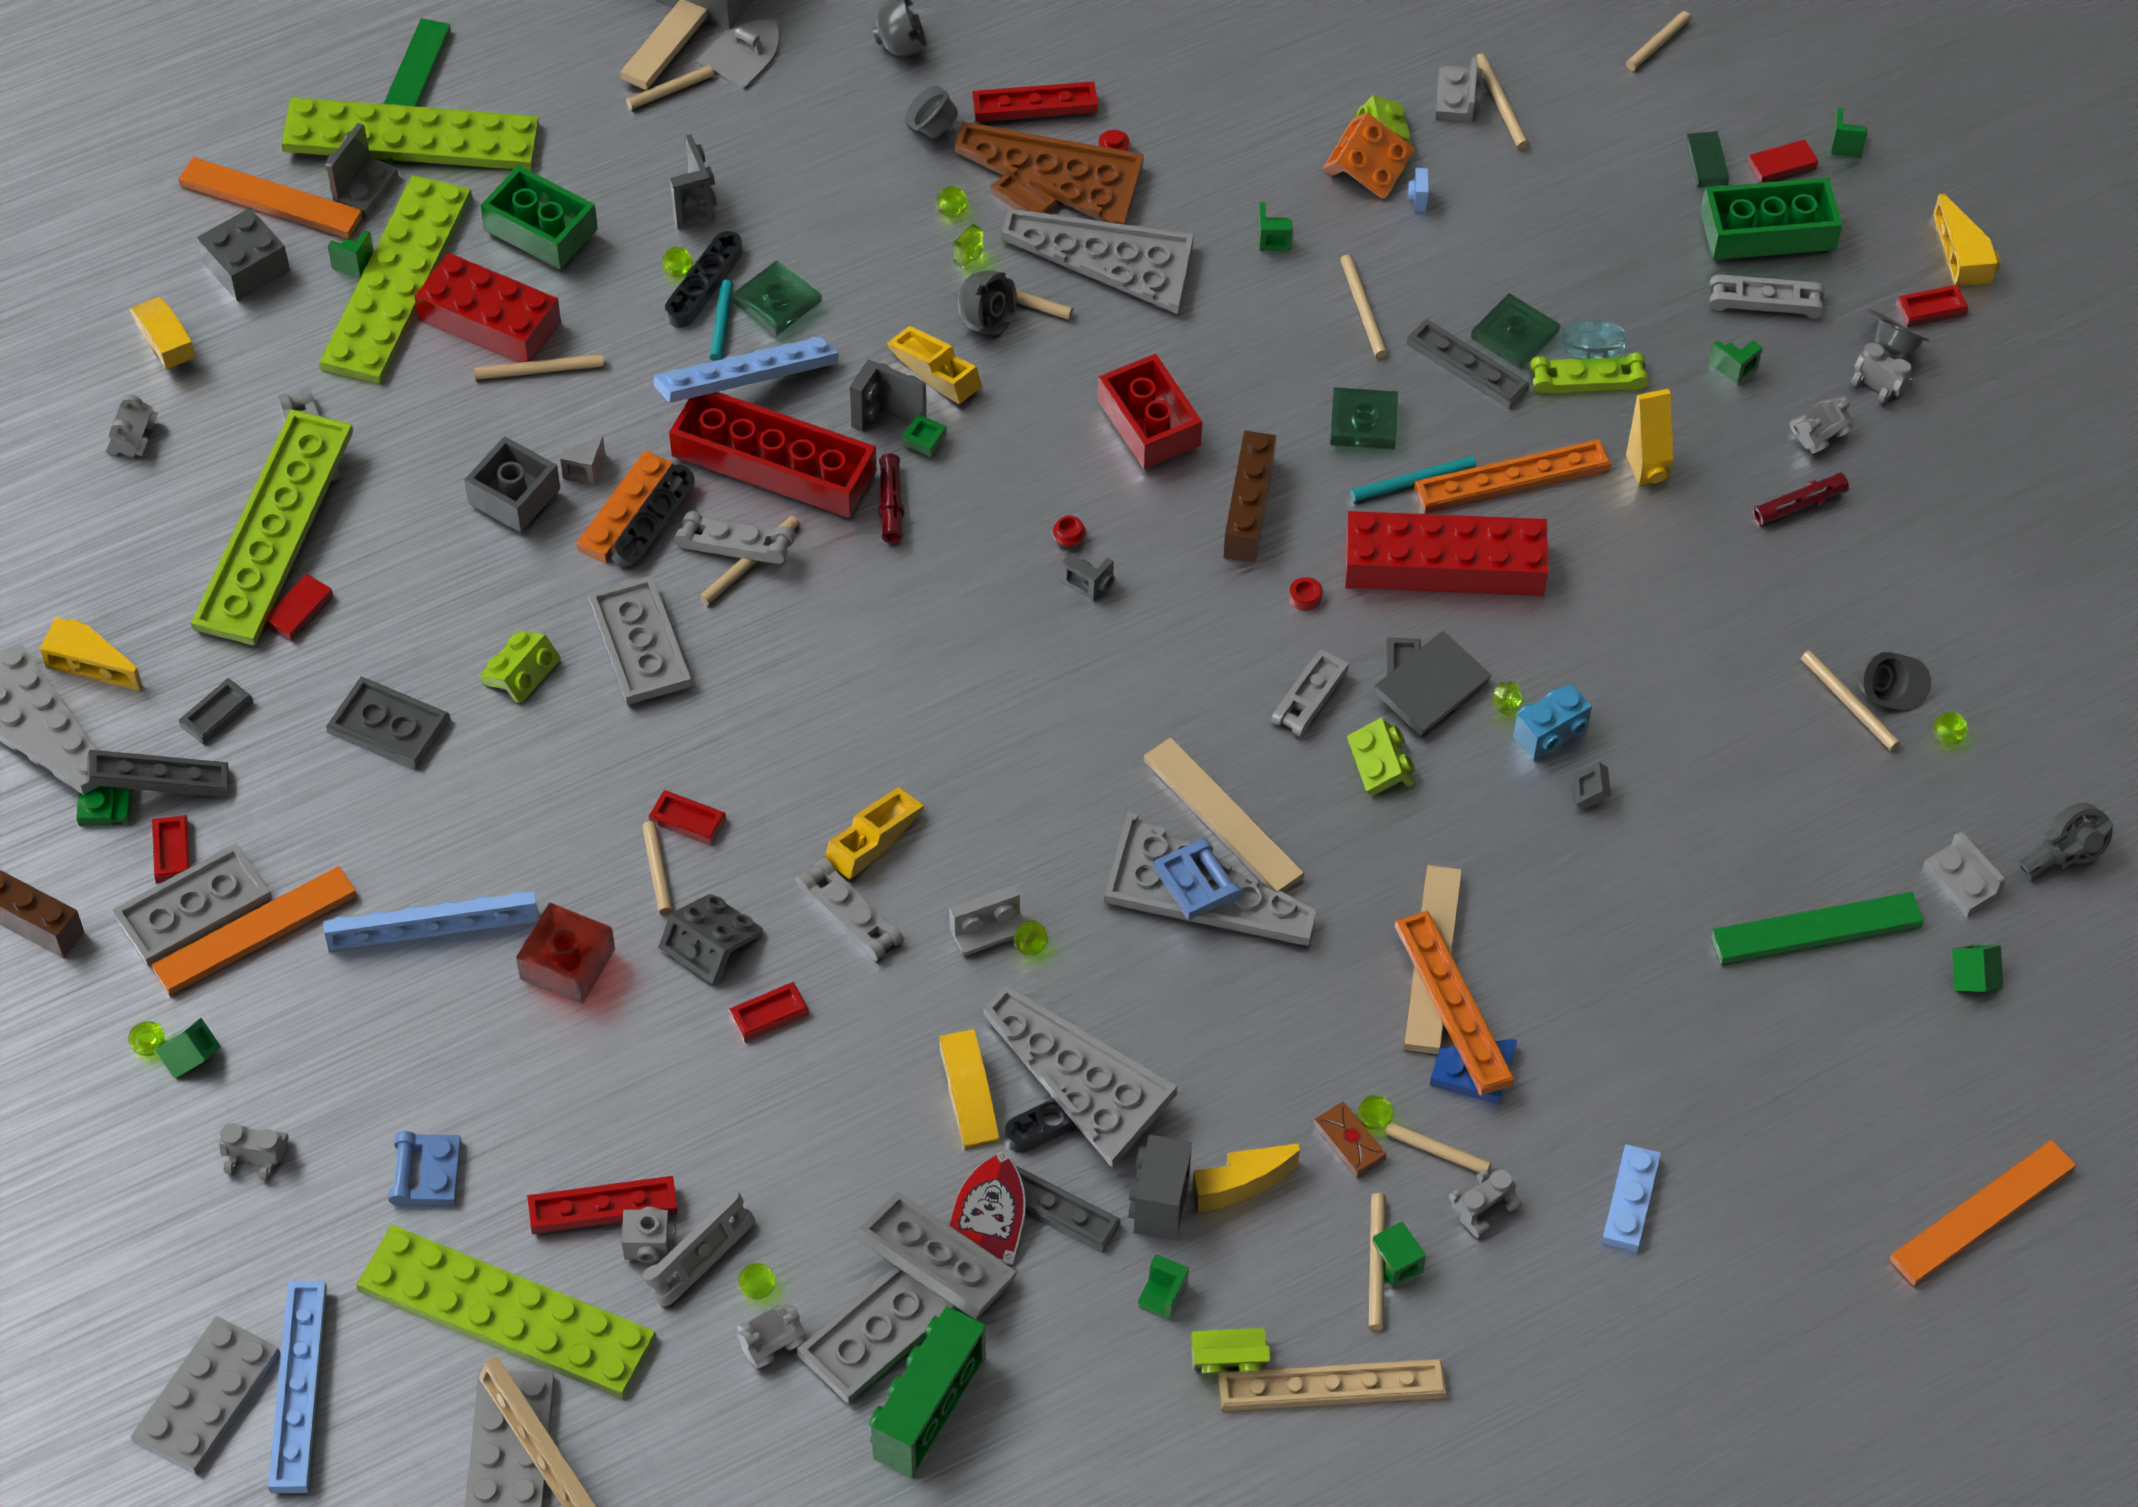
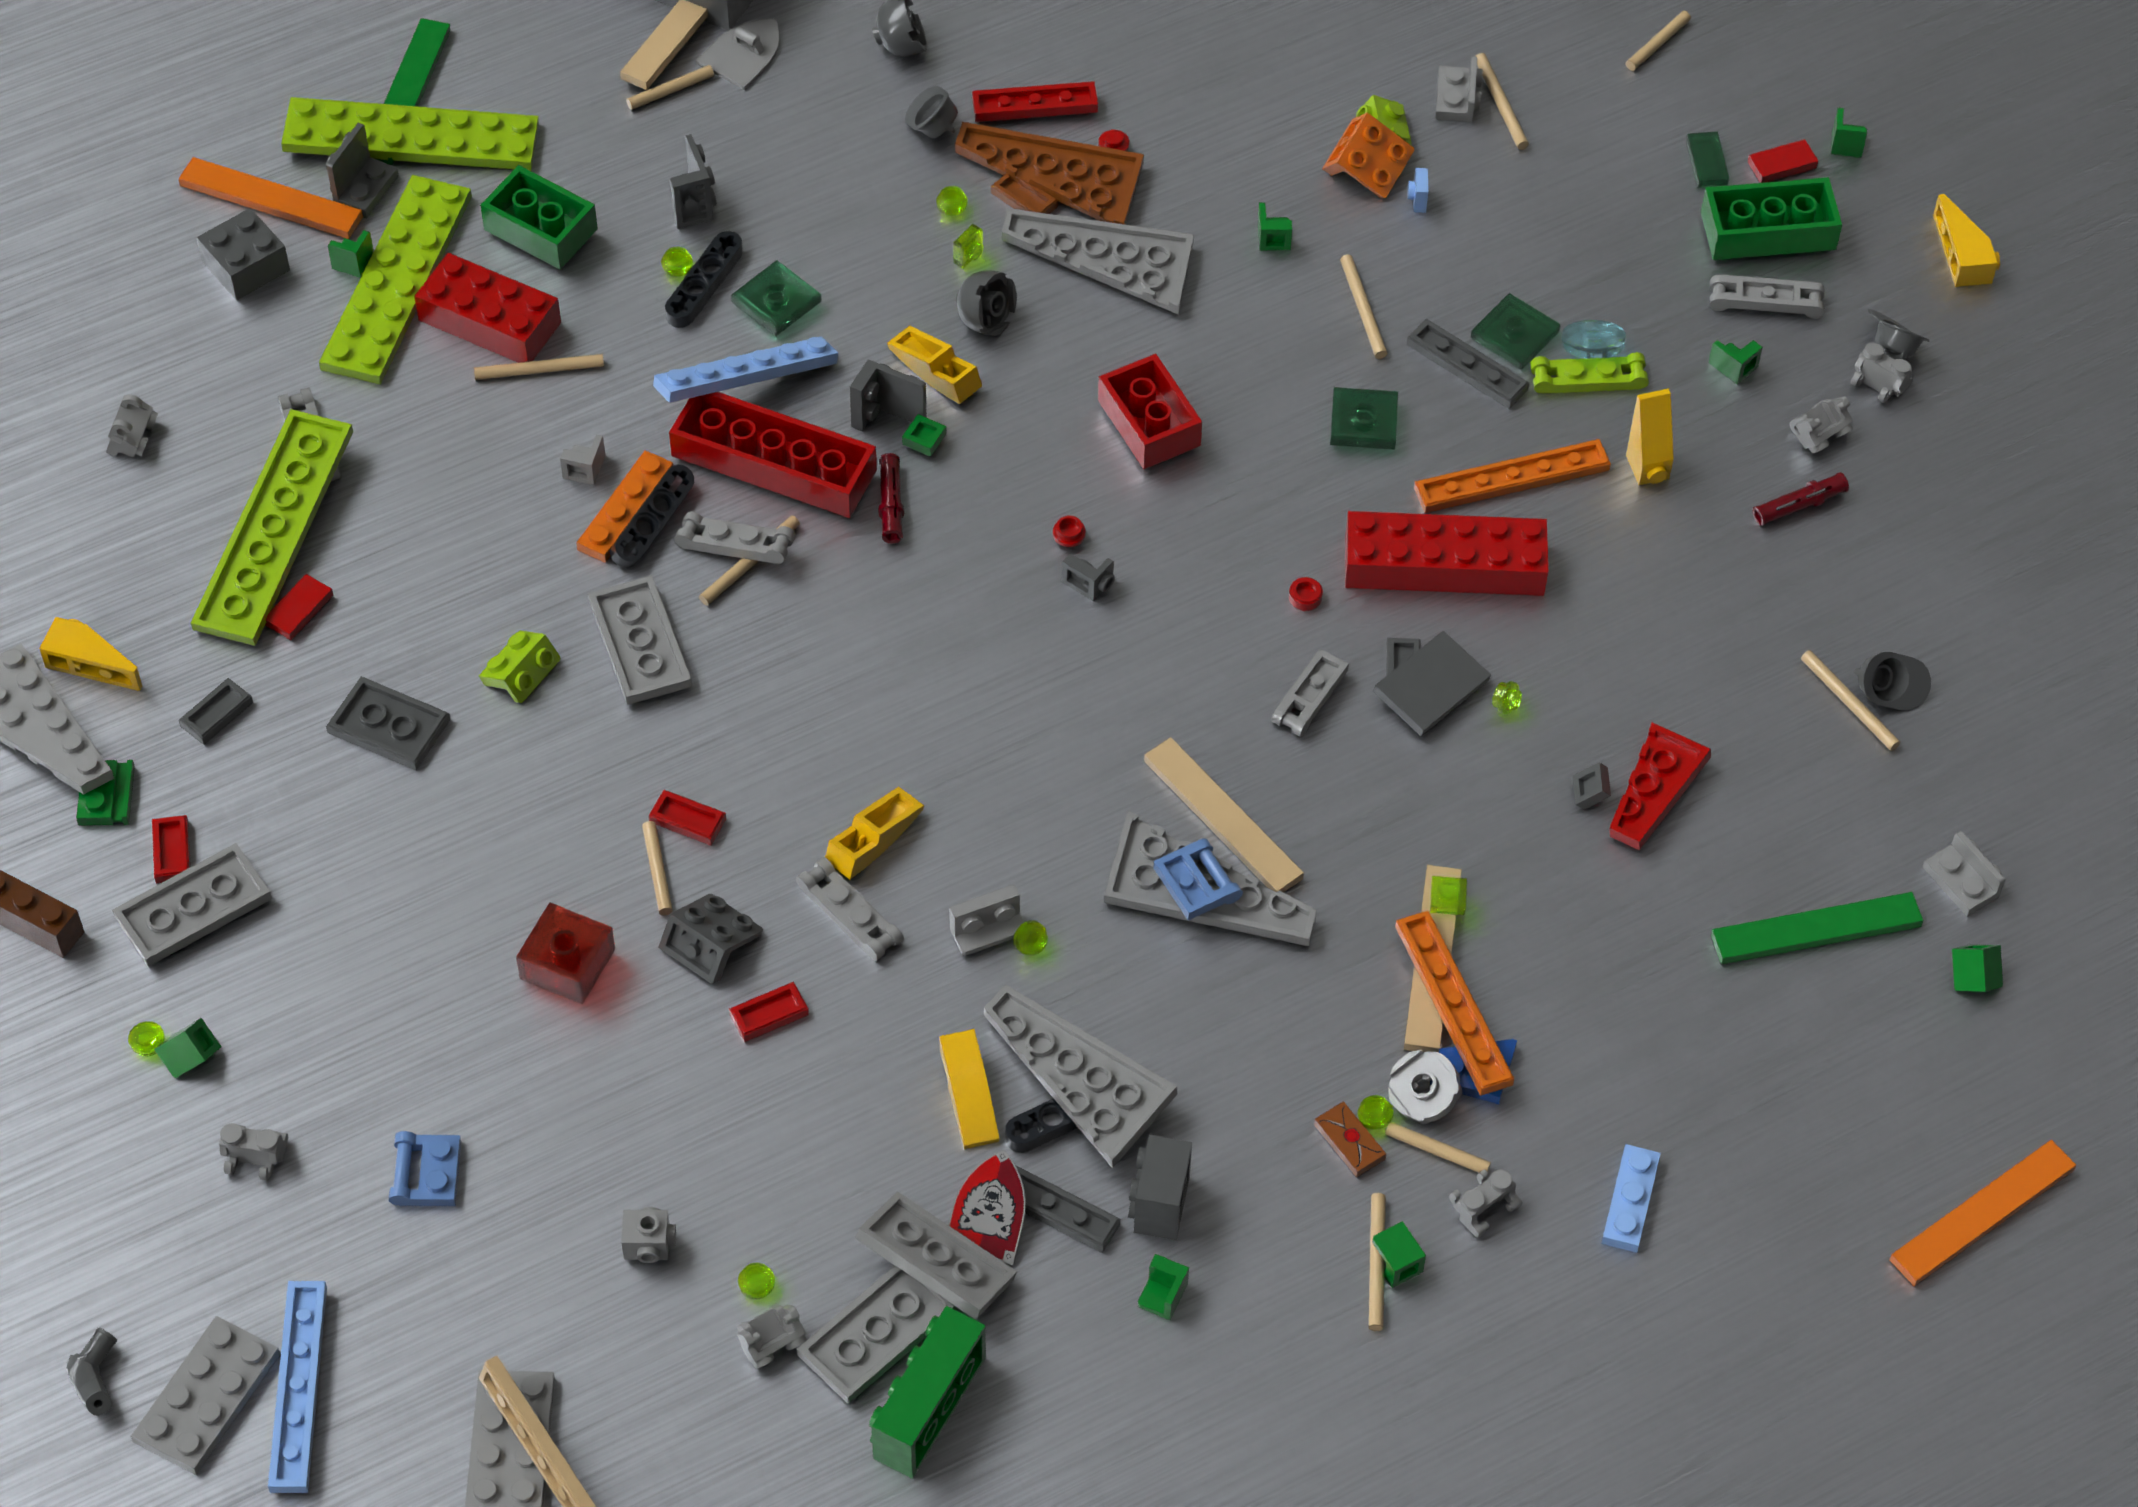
(85, 1374): none -> dark grey arm
(157, 773): dark grey tile -> none
(163, 332): yellow slope -> none
(254, 930): orange tile -> none
(431, 920): light blue plate -> none
(506, 1311): lime plate -> none
(512, 484): dark grey brick -> none
(598, 1204): red plate -> none
(699, 1249): light grey plate -> none
(721, 320): teal bar -> none
(1044, 305): tan bar -> none
(1229, 1348): lime bracket -> none
(1244, 1176): yellow slope -> none
(1249, 496): reddish brown brick -> none
(1332, 1385): tan tile -> none
(1381, 756): lime bracket -> none
(1409, 479): teal bar -> none
(1443, 1093): none -> plate
(1448, 895): none -> clear neon green plate
(1552, 721): dark azure brick -> none
(1660, 778): none -> red wing
(1932, 305): red tile -> none
(1950, 728): clear neon green plate -> none
(2071, 840): dark grey pin -> none

